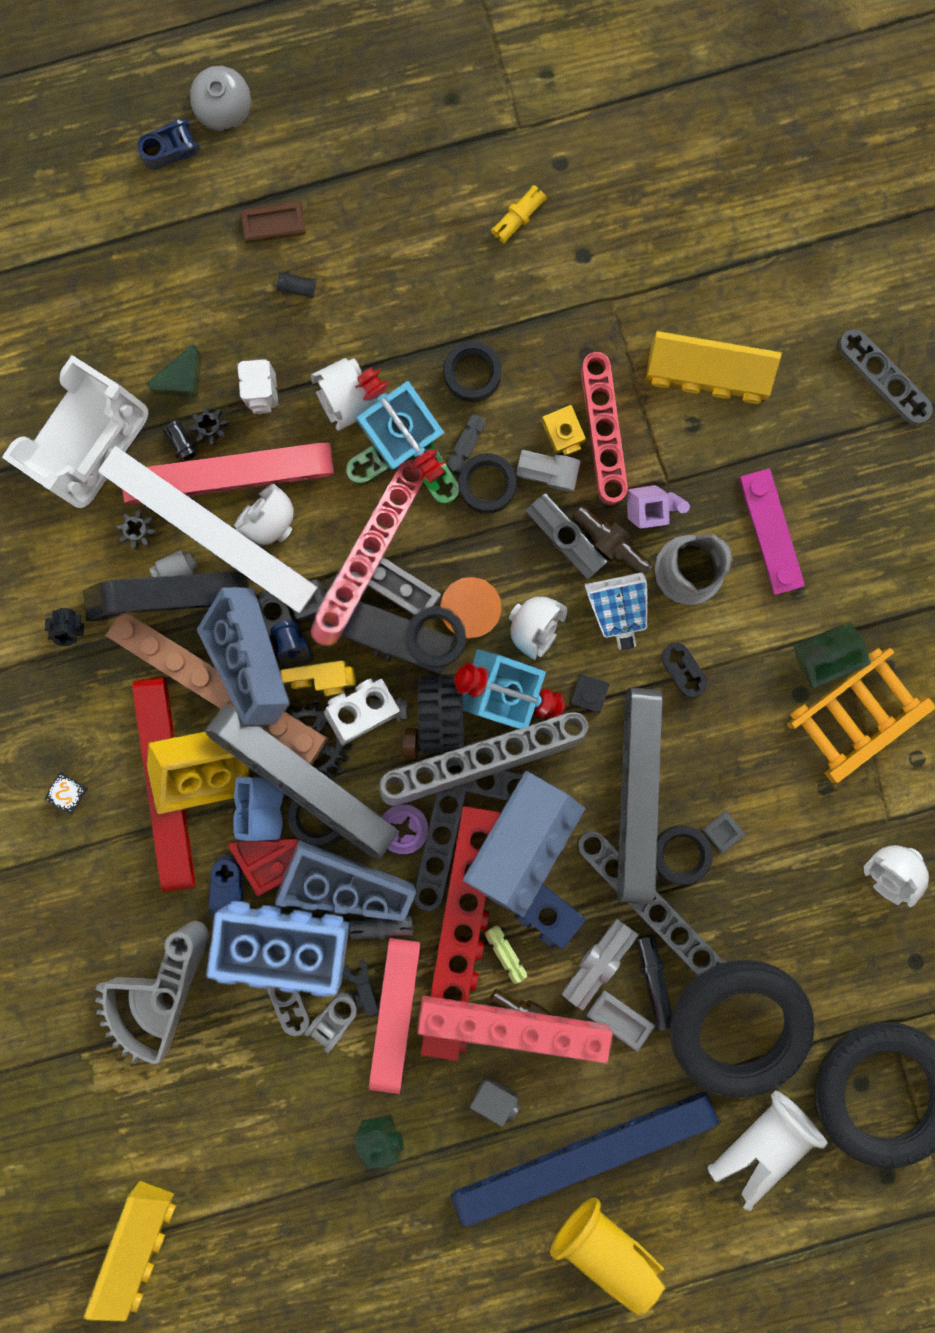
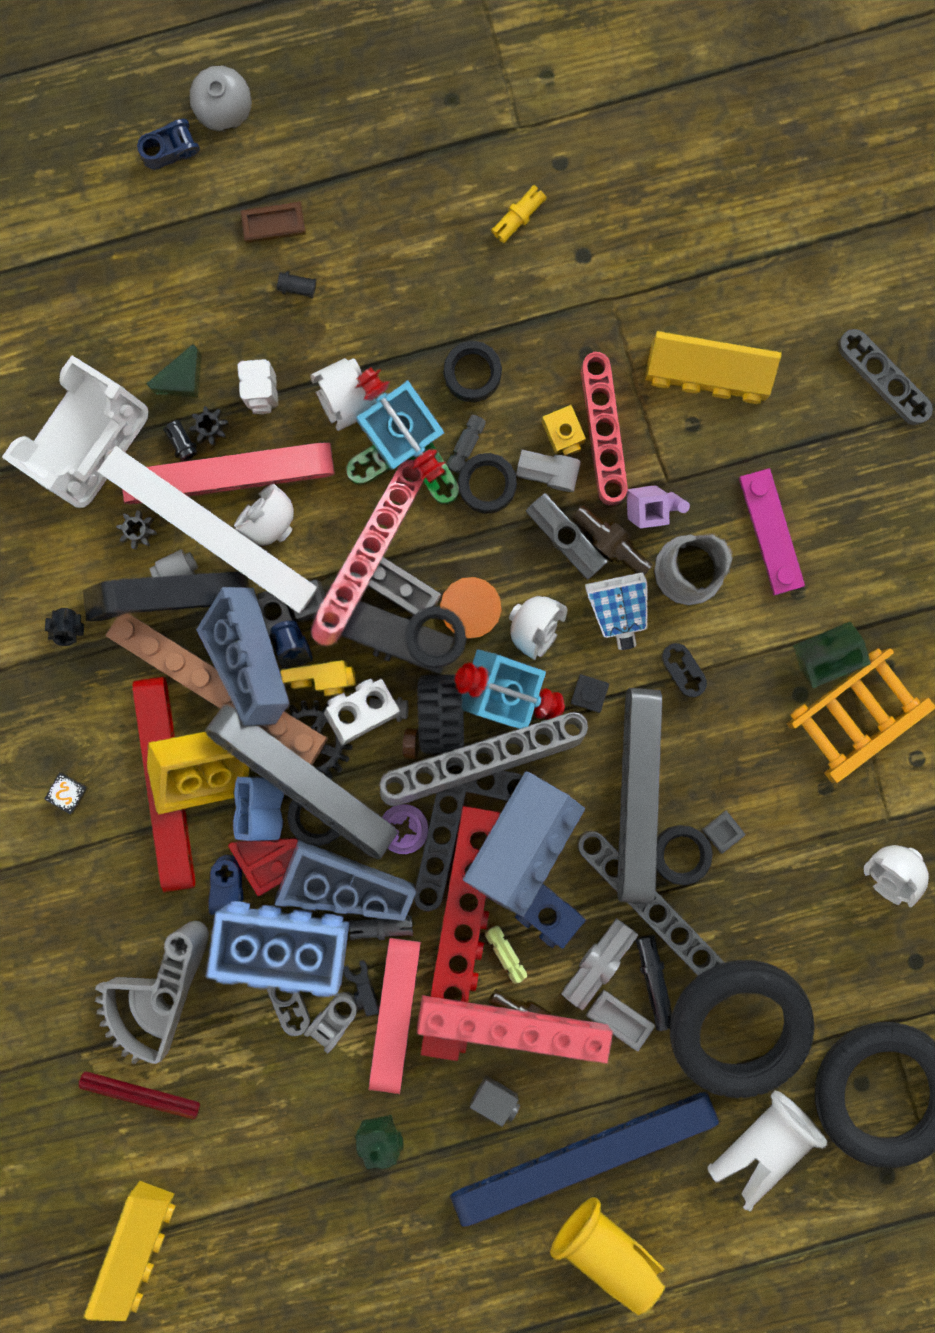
(139, 1095): none -> dark red axle

